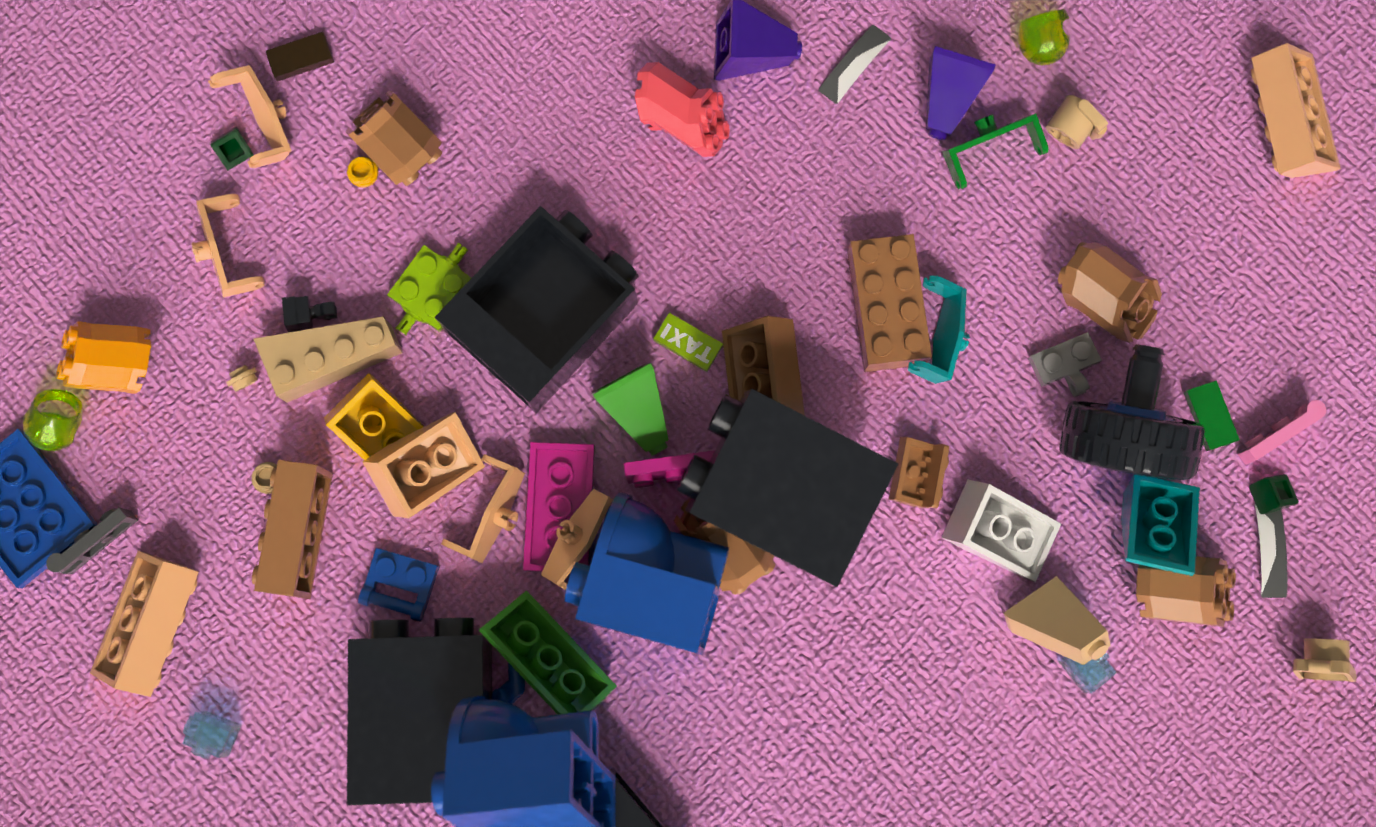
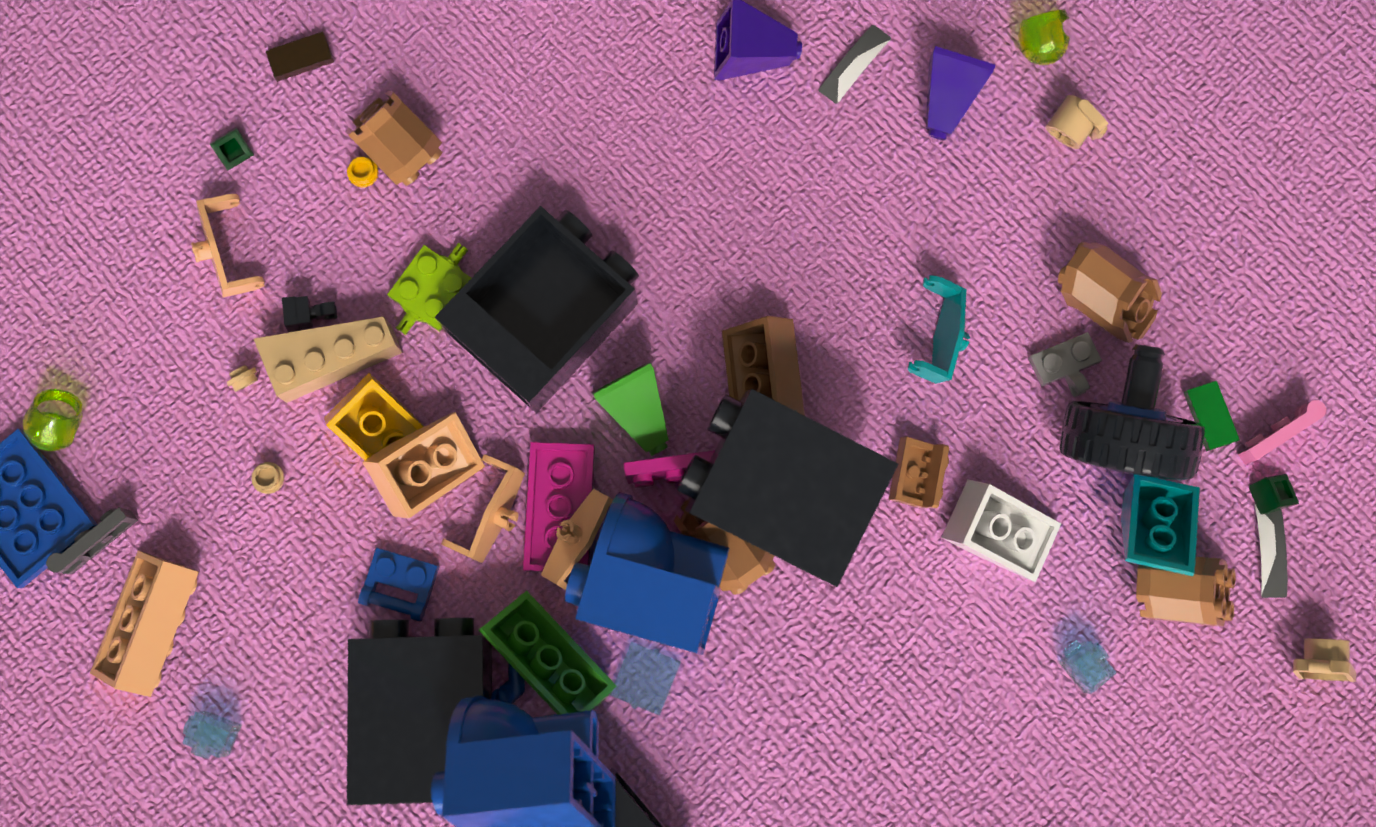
(104, 357): light orange brick -> none
(265, 112): light nougat piece -> none
(292, 529): medium nougat brick -> none
(645, 678): none -> clear light blue piece
(681, 109): coral brick -> none
(688, 342): lime tile -> none
(888, 302): medium nougat brick -> none
(988, 130): green piece -> none
(1059, 623): tan slope -> none
(1294, 112): light nougat slope -> none

